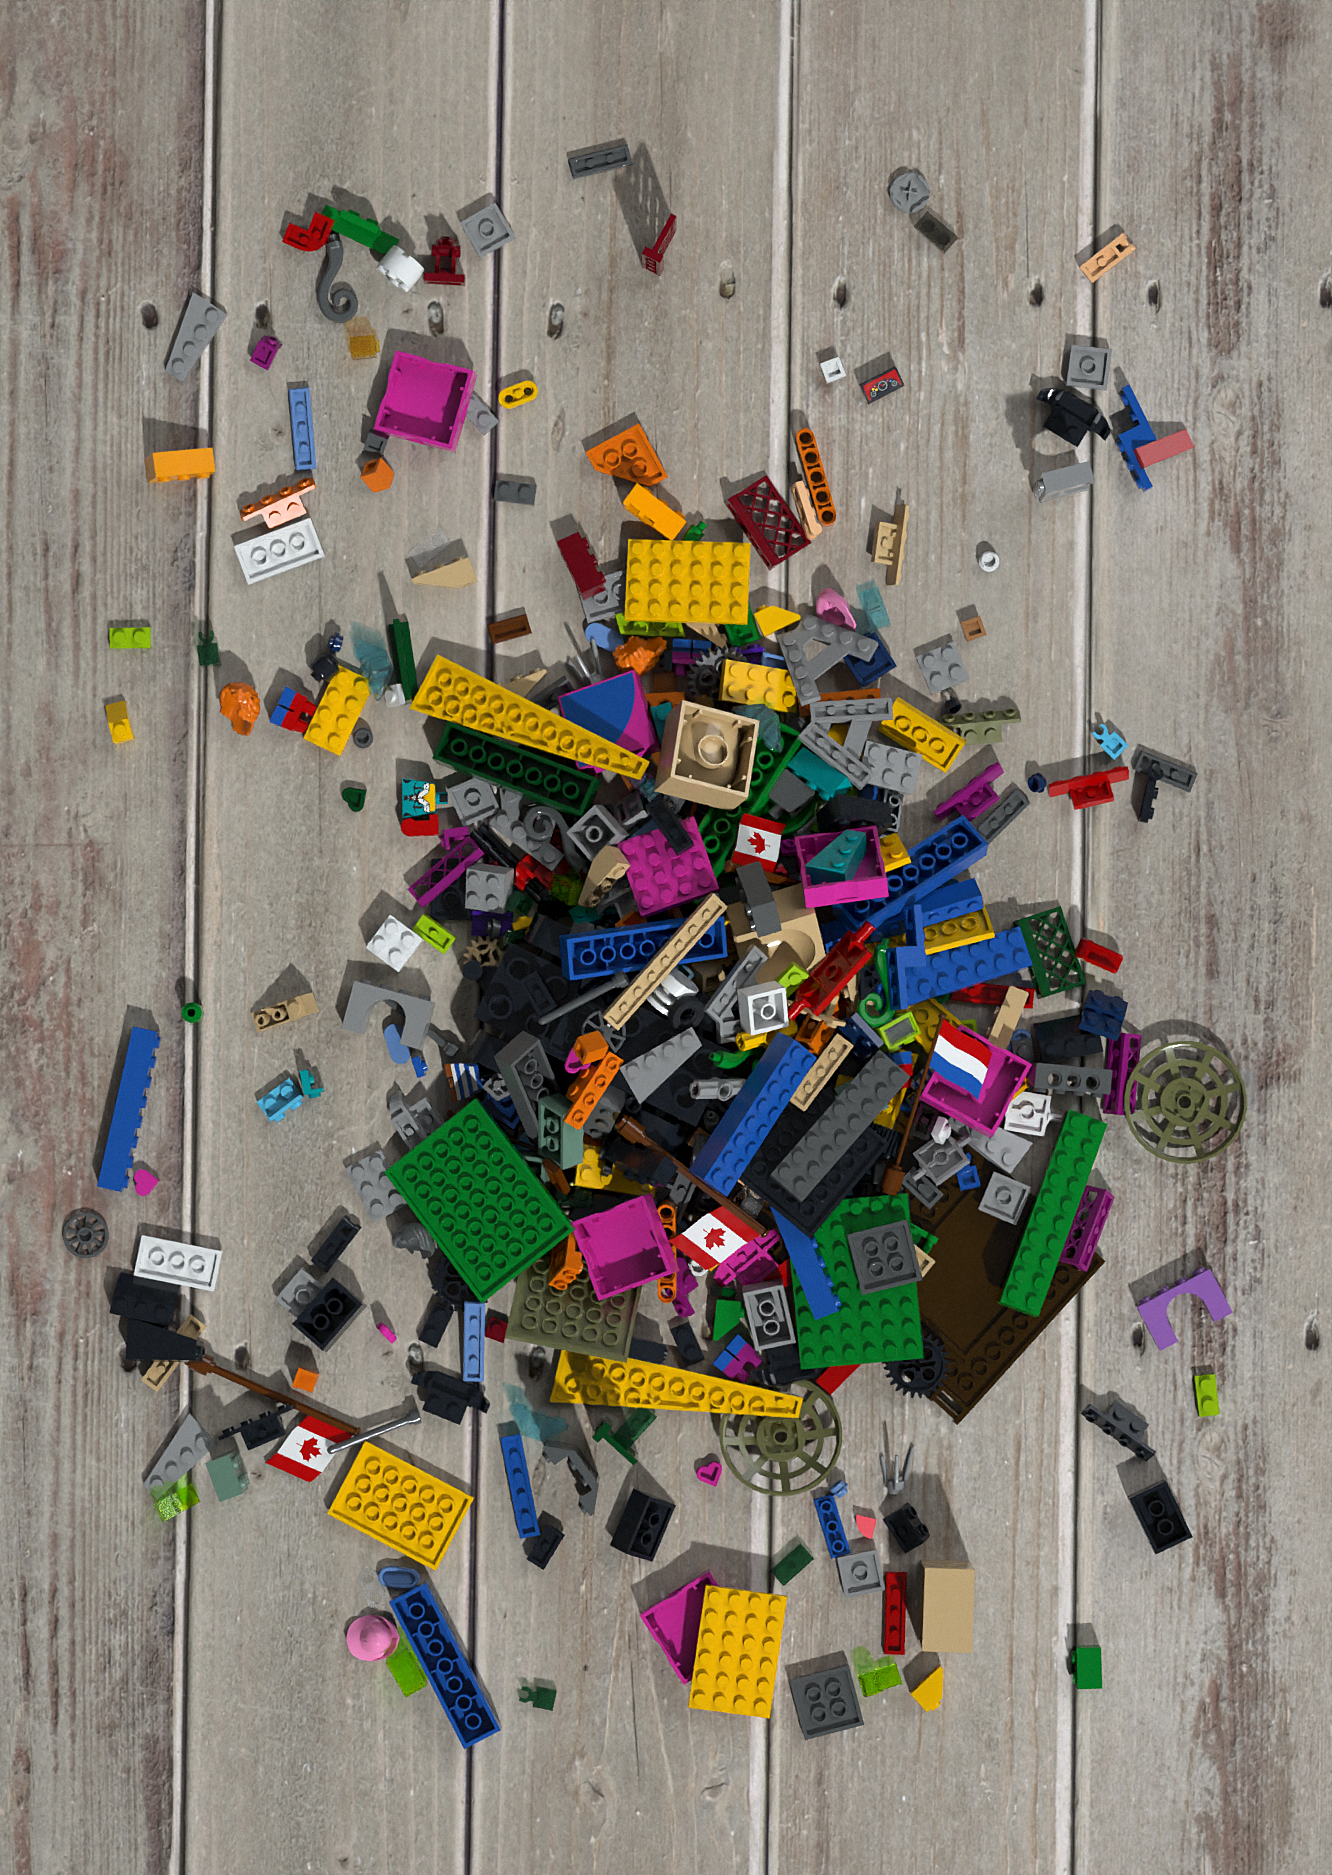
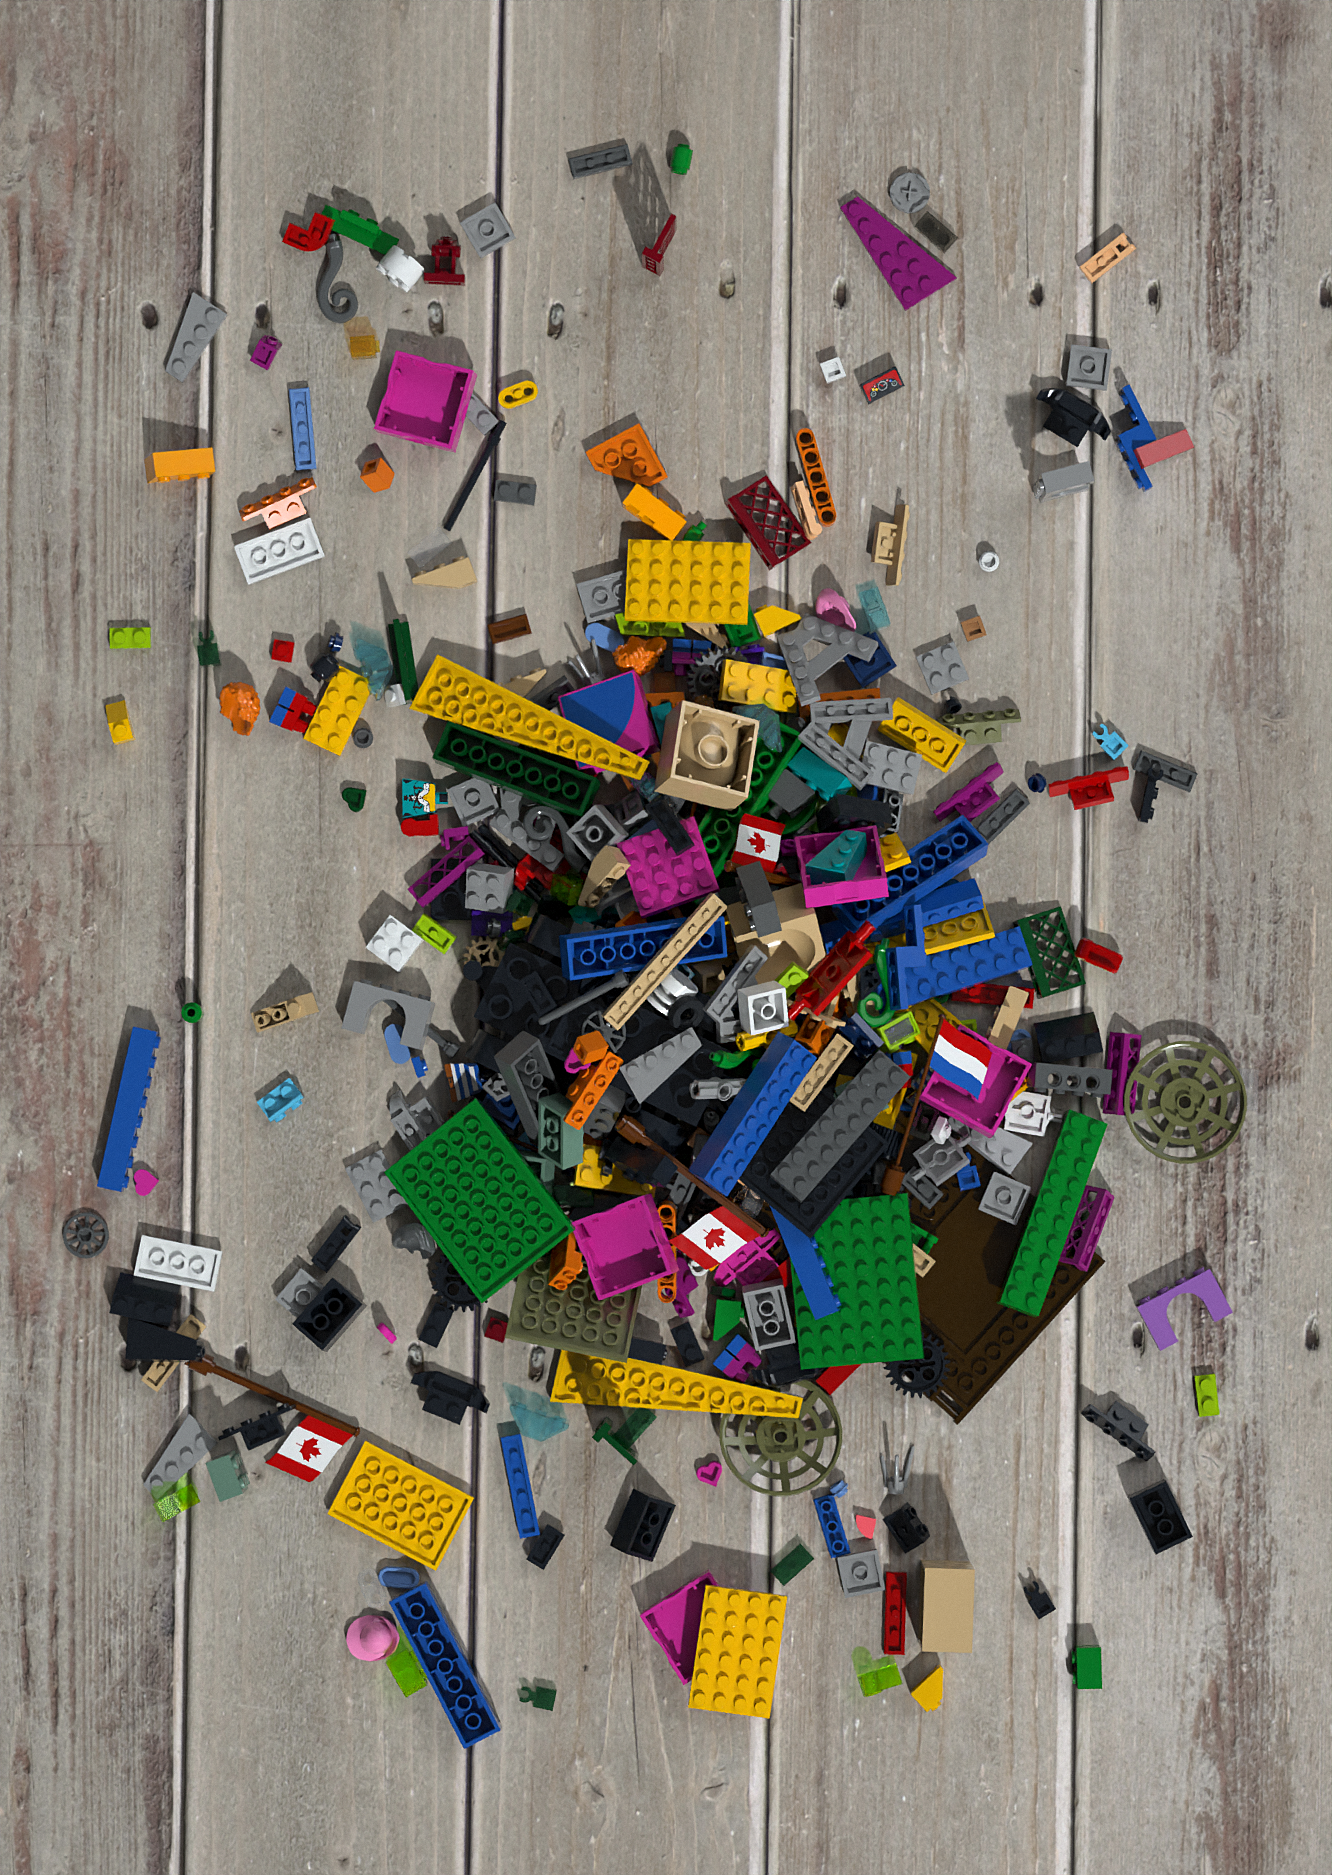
(283, 651): none -> red plate
(305, 1379): orange panel -> none
(307, 1081): teal bracket -> none
(376, 442): dark grey plate -> none
(410, 1418): dark grey piece -> none
(474, 1340): medium blue tile -> none
(493, 440): none -> black bar
(556, 1176): reddish brown tile -> none
(556, 1451): dark grey slope -> none
(581, 565): dark red brick -> none
(681, 159): none -> green brick
(826, 1702): dark grey plate -> none
(885, 1257): dark grey plate -> none
(903, 264): none -> magenta wing
(1040, 1602): none -> black plate
(1103, 1014): dark blue plate -> none

